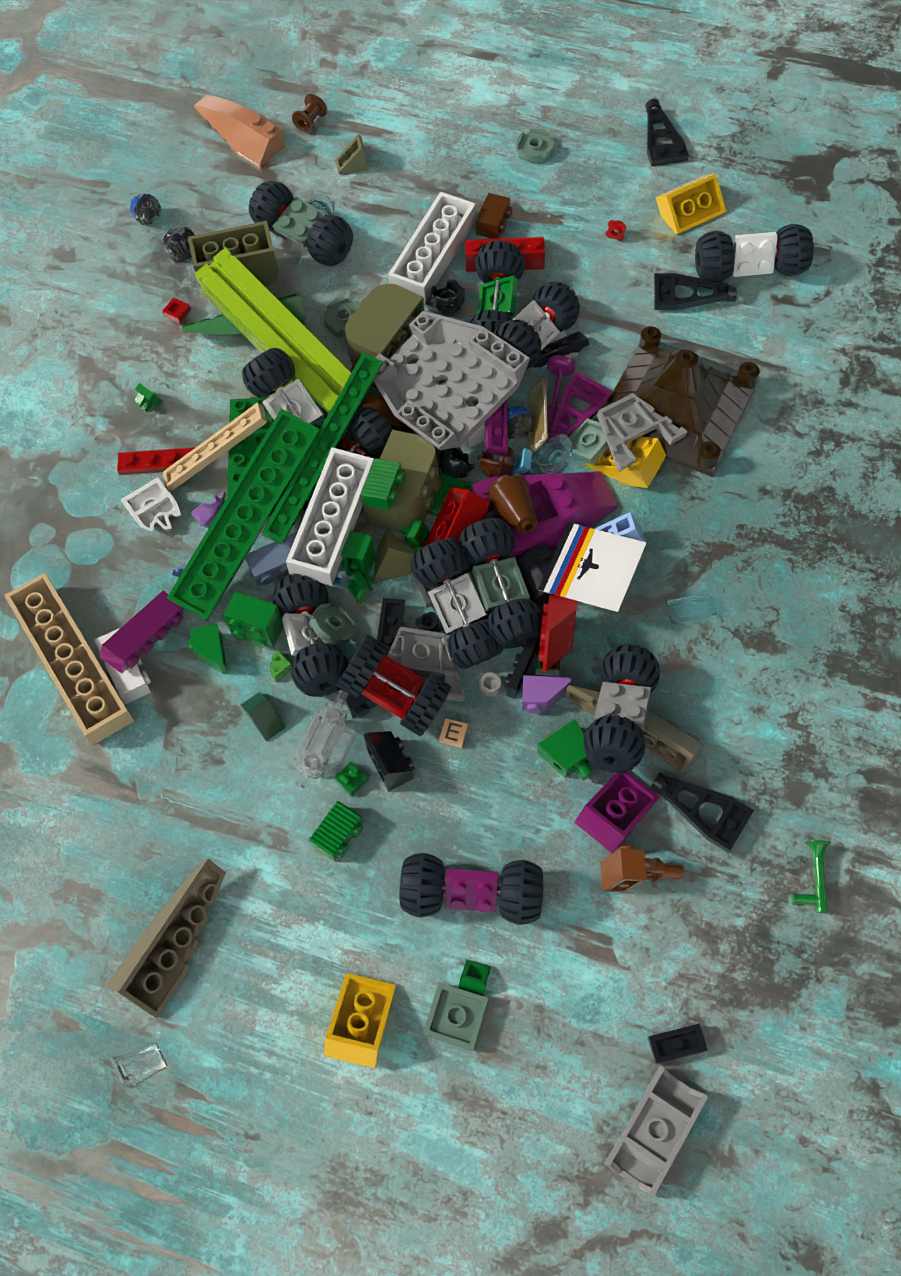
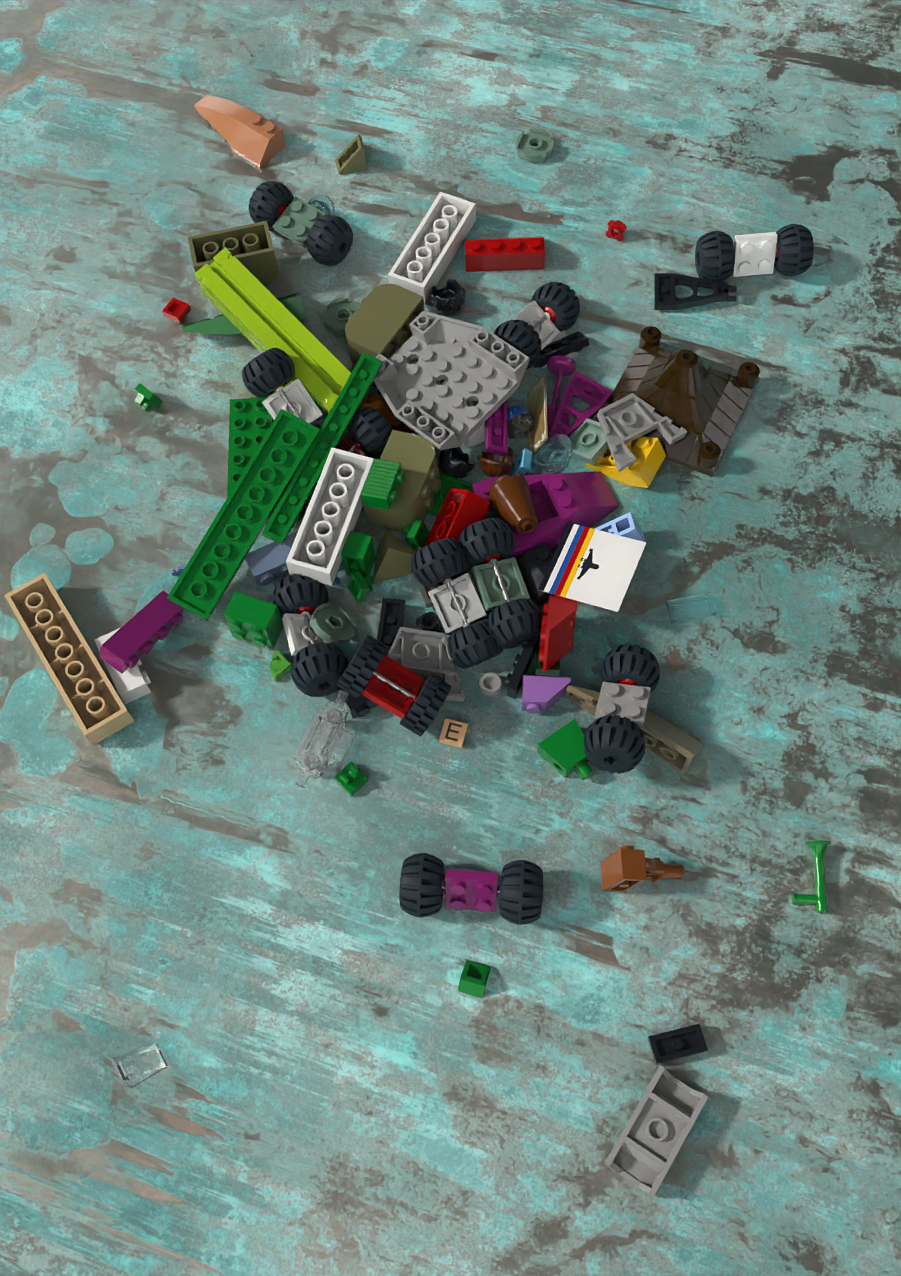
(145, 207): clear smoke piece -> none
(149, 461): red plate -> none
(152, 505): white plate -> none
(165, 947): dark tan wedge -> none
(177, 243): black hair -> none
(207, 512): medium lavender piece -> none
(208, 646): green slope -> none
(214, 446): tan plate -> none
(263, 716): dark green slope -> none
(313, 107): reddish brown hose -> none
(336, 831): green brick -> none
(359, 1020): yellow slope -> none
(389, 759): black slope -> none
(455, 1016): sand green plate -> none
(493, 216): reddish brown brick -> none
(500, 269): black plate -> none
(616, 810): magenta slope -> none
(666, 153): black plate -> none
(691, 203): yellow slope -> none
(729, 825): black plate -> none

